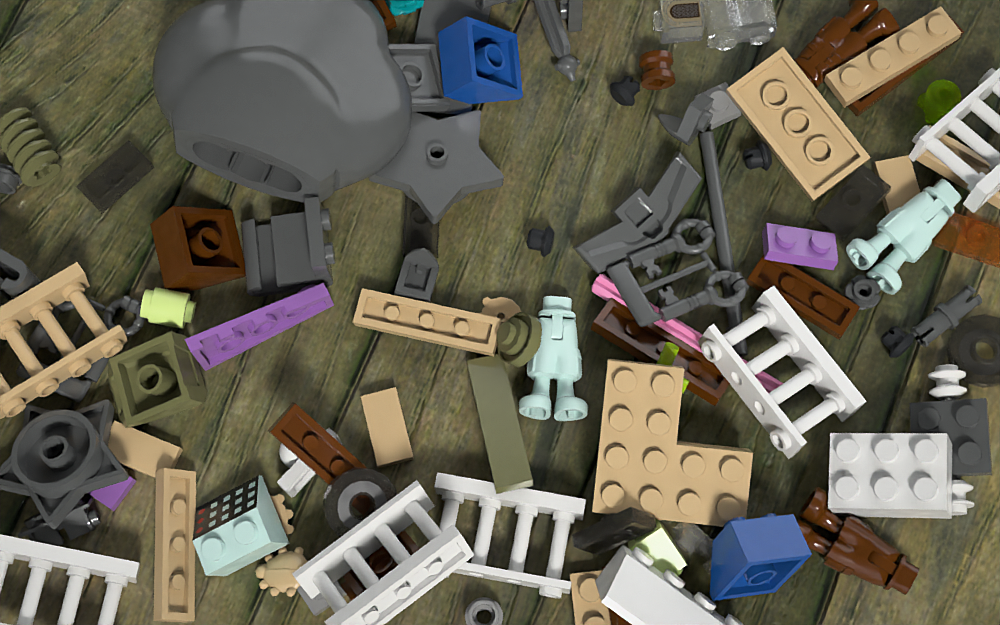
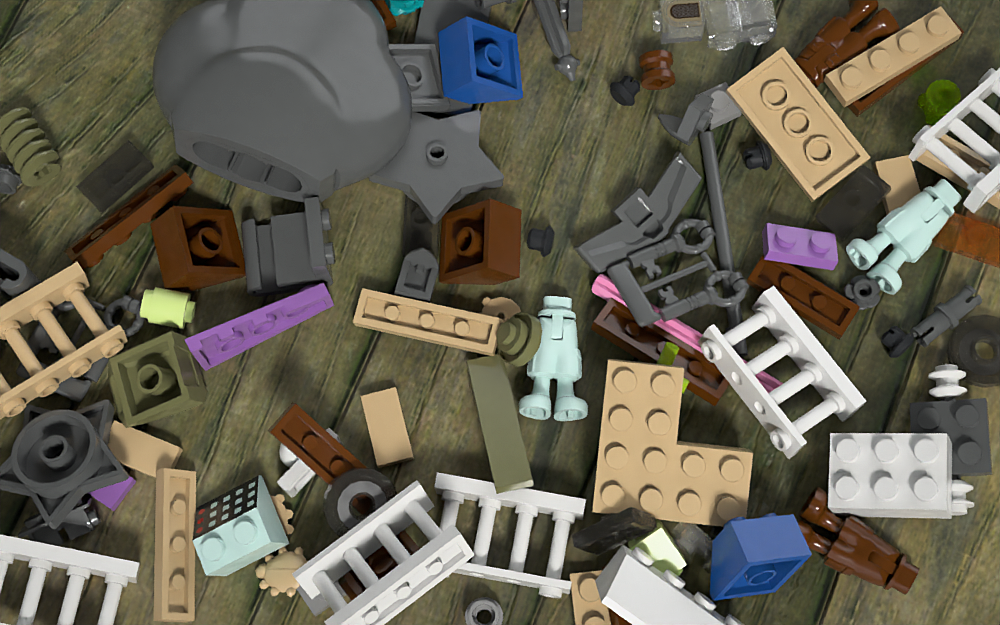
(119, 225): none -> reddish brown plate
(481, 244): none -> reddish brown slope

